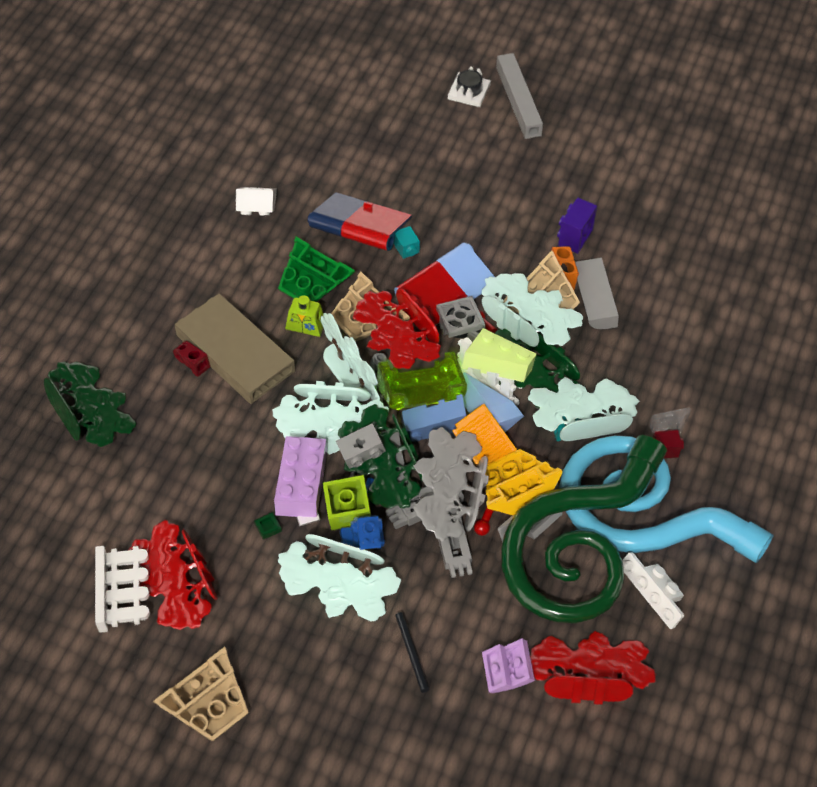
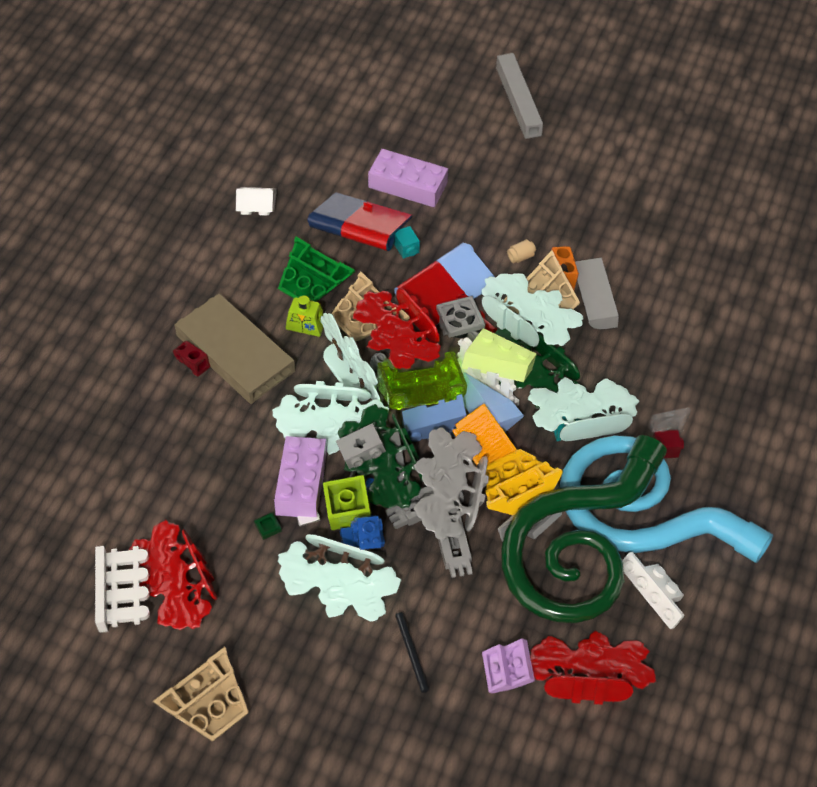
(94, 404): dark green plant -> none
(408, 177): none -> lavender brick
(469, 87): piece -> none
(482, 526): red bar -> none
(521, 251): none -> tan brick
(577, 224): dark purple brick -> none

